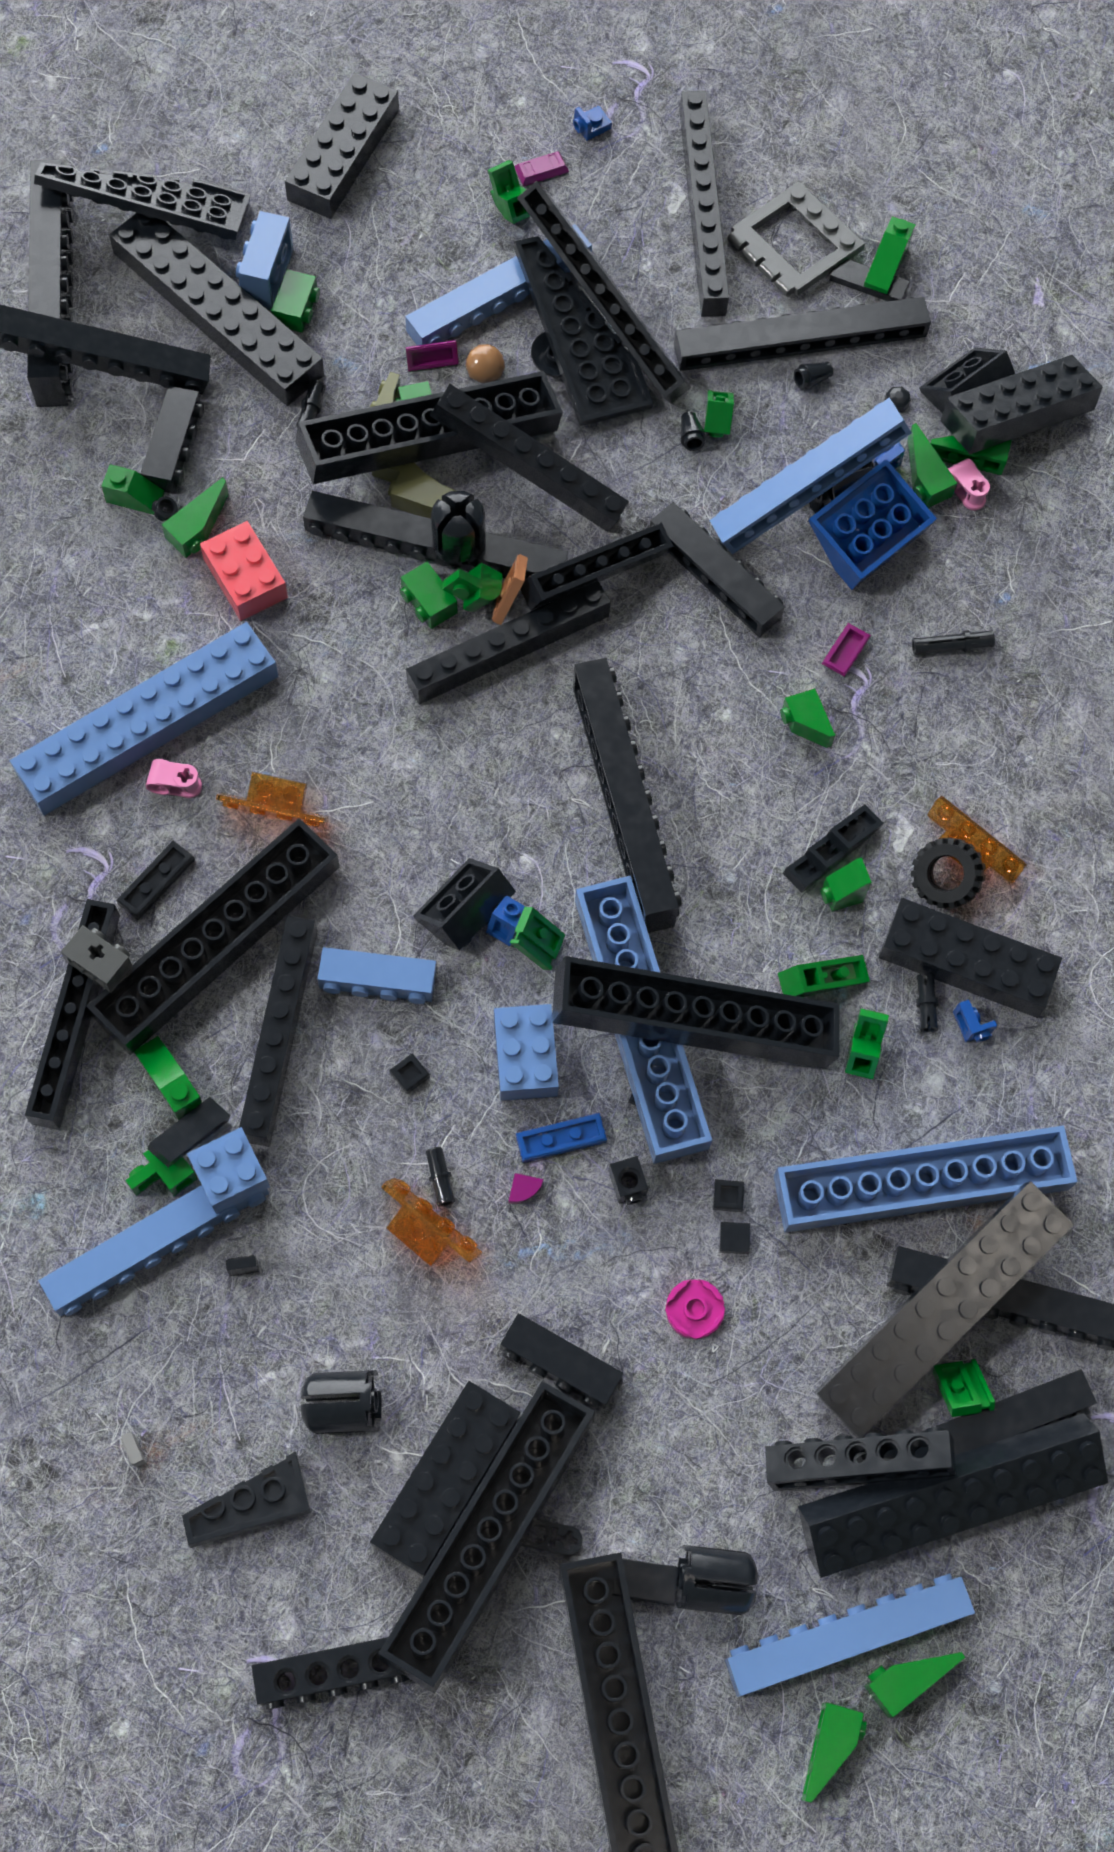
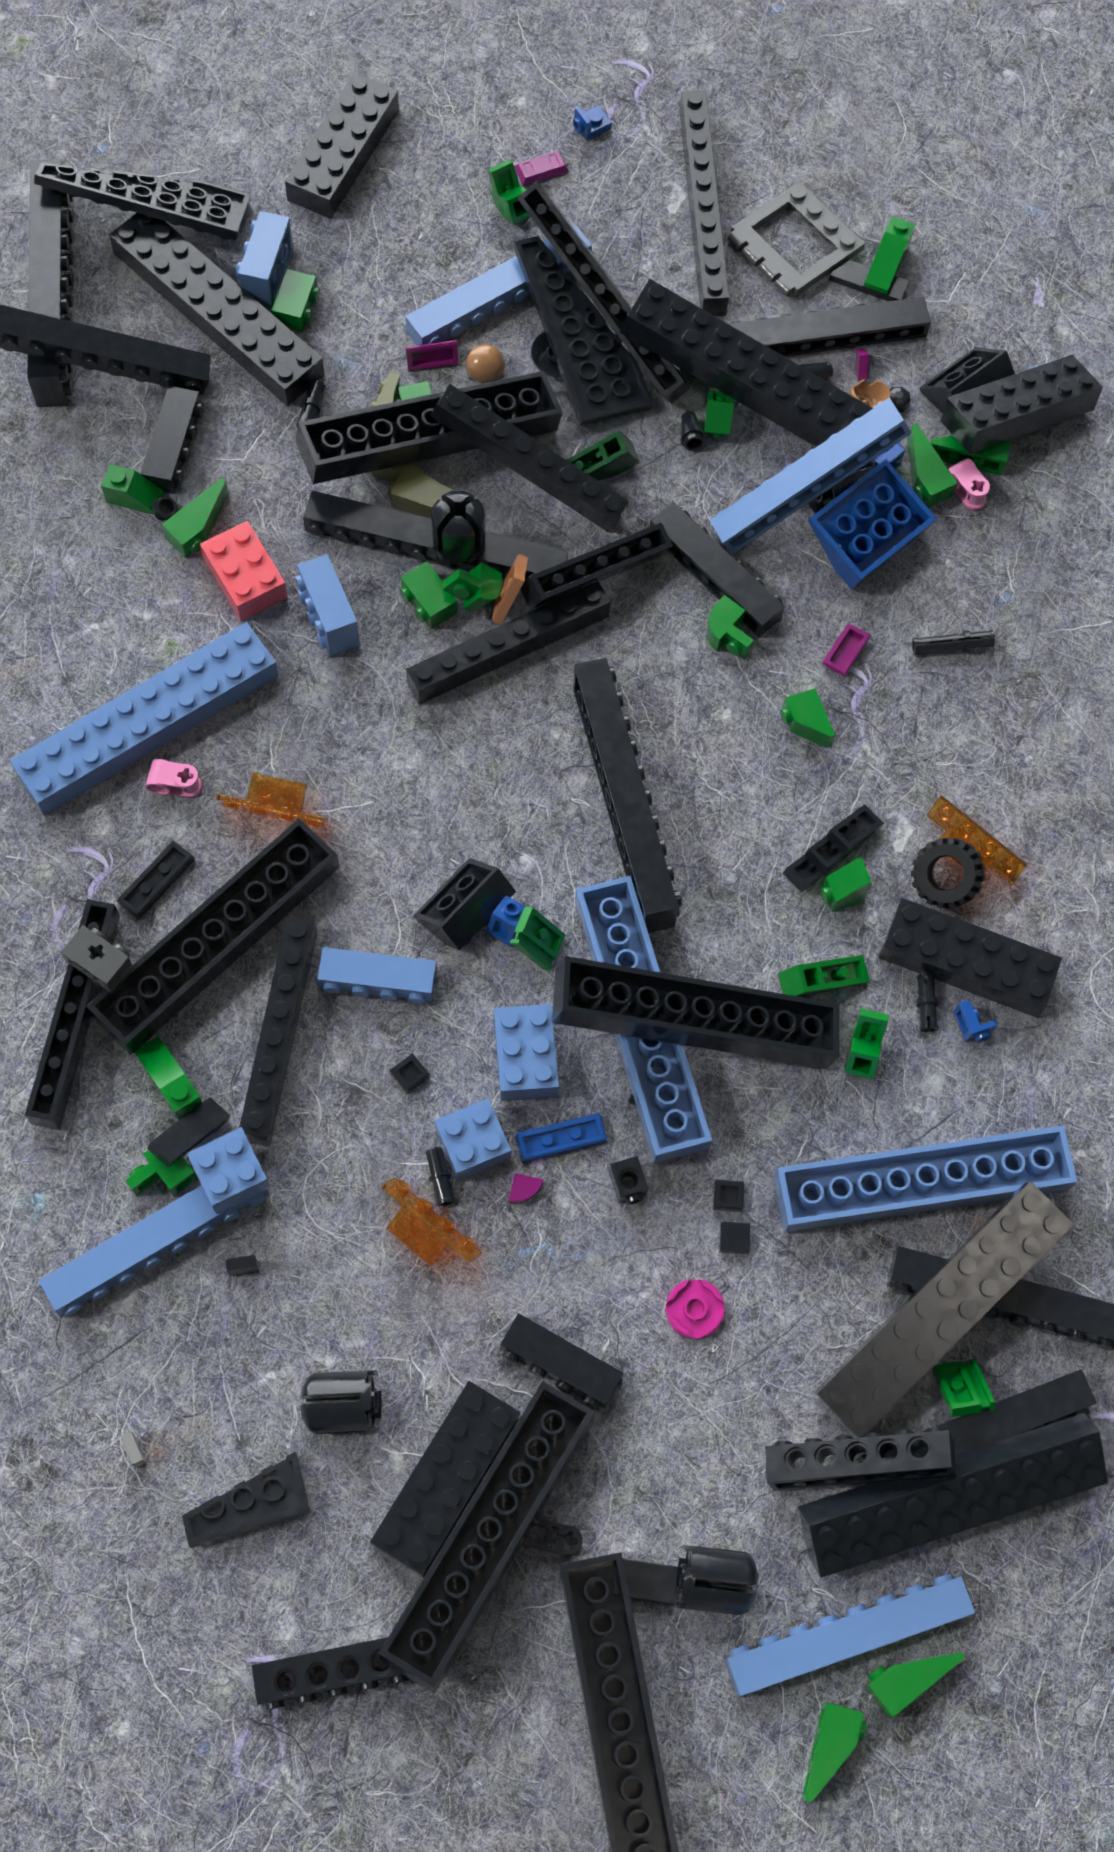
(327, 606): none -> medium blue brick
(472, 1139): none -> medium blue brick
(607, 457): none -> dark green slope
(723, 628): none -> green brick
(739, 365): none -> black brick
(862, 364): none -> magenta tile
(870, 393): none -> medium nougat hair

